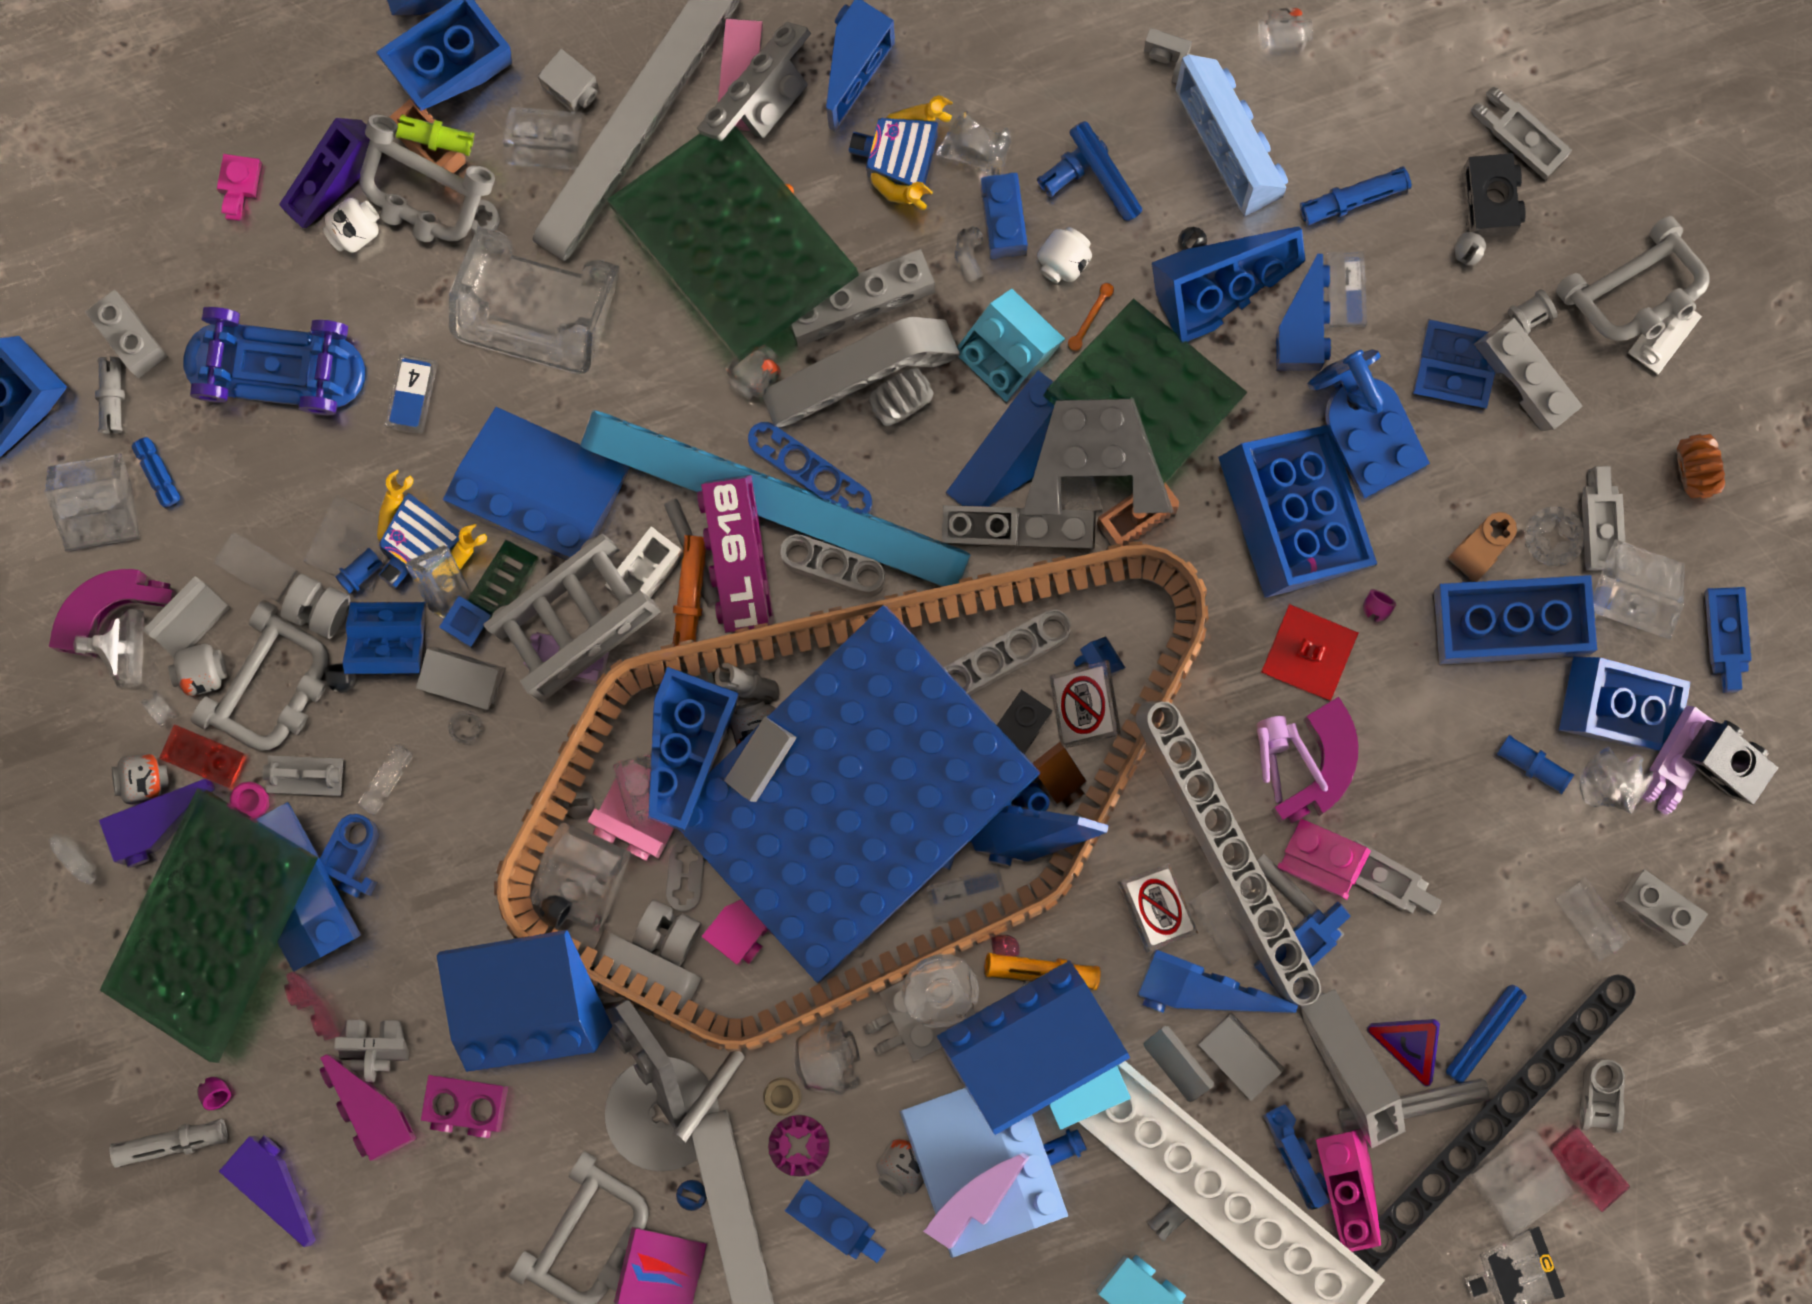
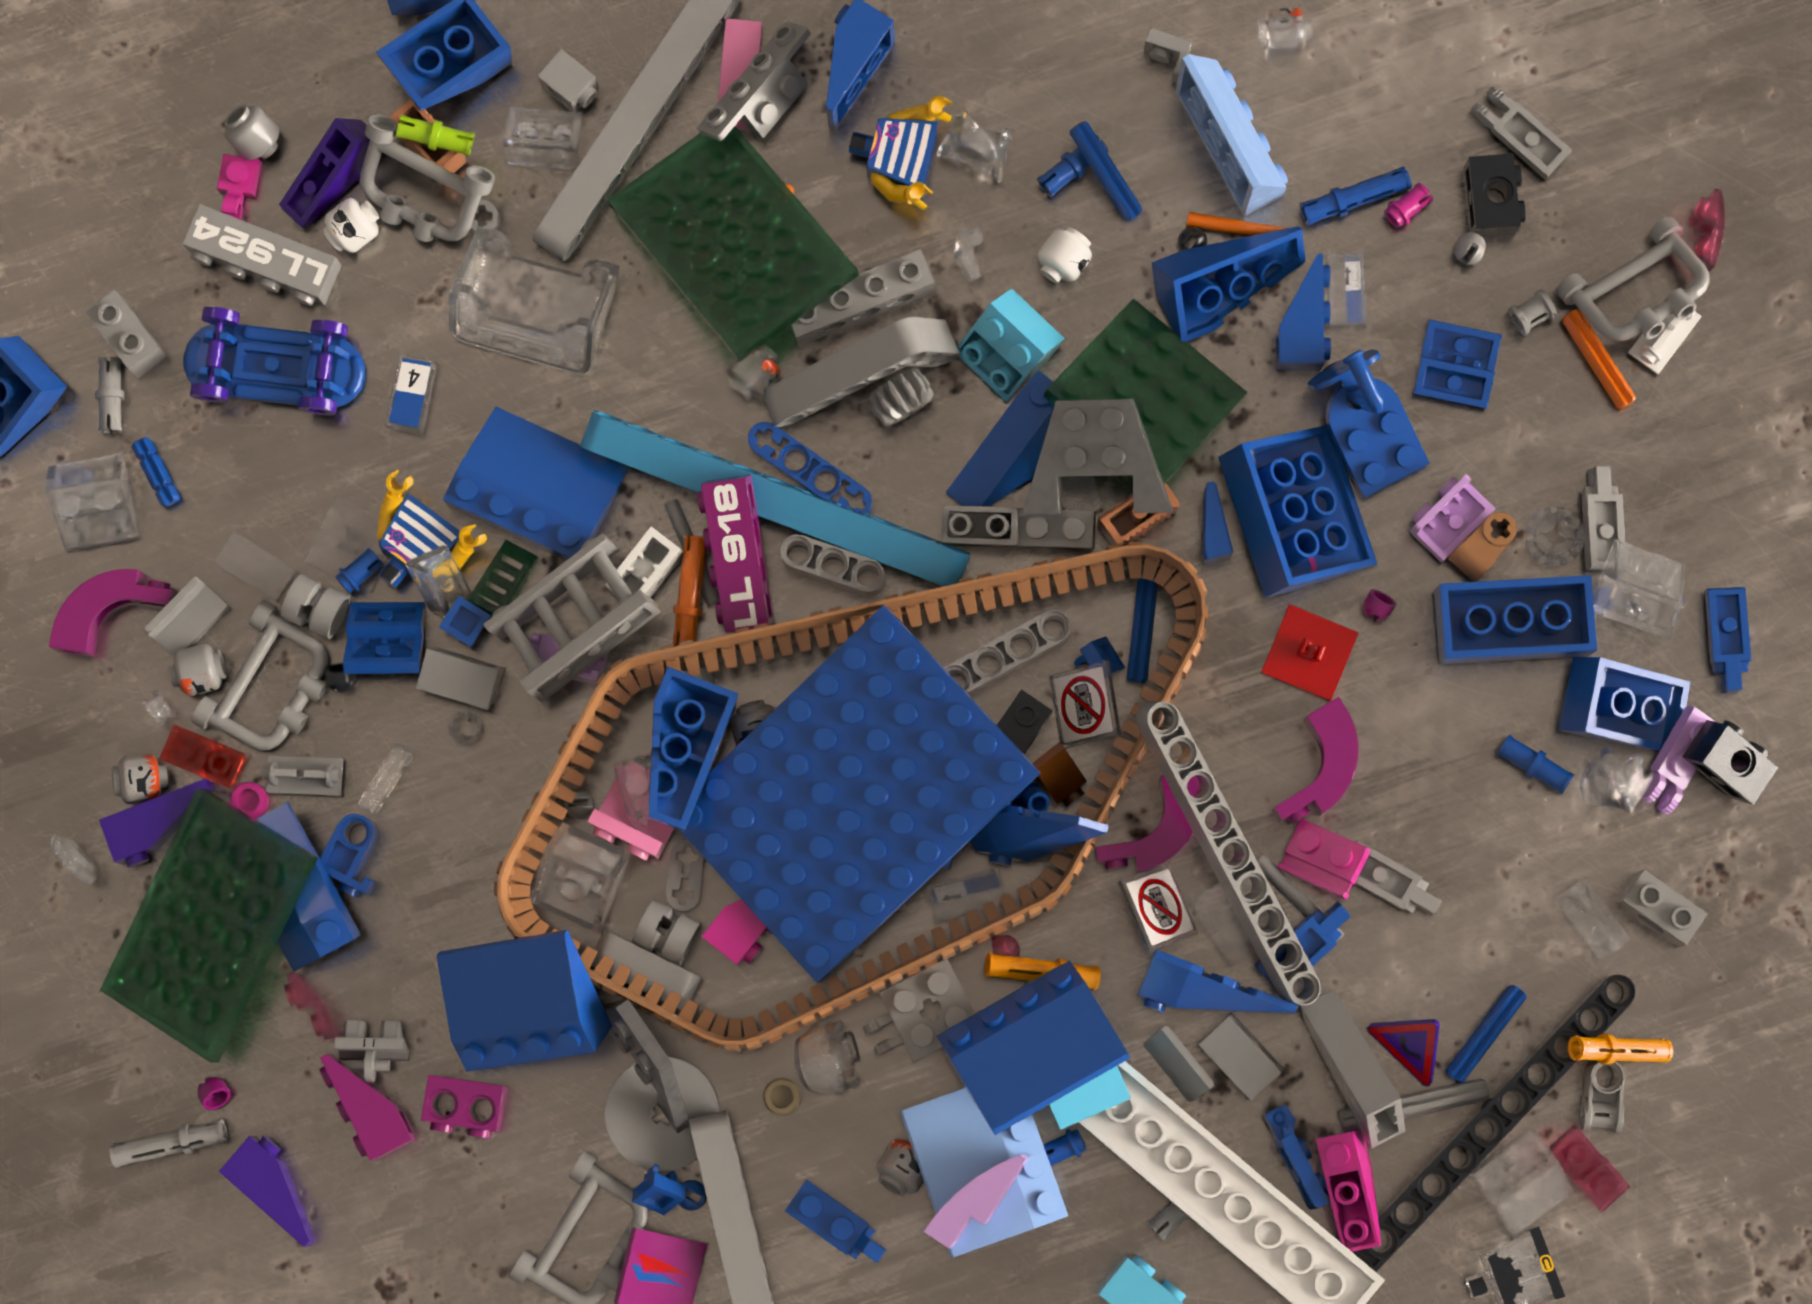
(119, 648): clear piece -> none
(251, 132): none -> light grey head
(261, 255): none -> light grey brick
(555, 910): black hinge -> none
(659, 1191): none -> blue tile
(707, 1097): light grey bar -> none
(746, 683): light grey pin -> none
(760, 759): light grey slope -> none
(817, 1145): magenta gear -> none
(940, 990): clear tile -> none
(1004, 215): blue brick -> none
(1075, 342): orange hinge -> none
(1142, 631): none -> blue axle
(1160, 844): none -> magenta arch
(1215, 534): none -> blue slope
(1228, 225): none -> orange bar
(1273, 739): lavender plant -> none
(1407, 206): none -> dark pink pin
(1451, 518): none -> lavender bracket
(1517, 357): light grey arch -> none
(1589, 1049): none -> light orange pin
(1598, 358): none -> orange axle
(1700, 466): dark orange gear -> none
(1711, 223): none -> clear pink slope

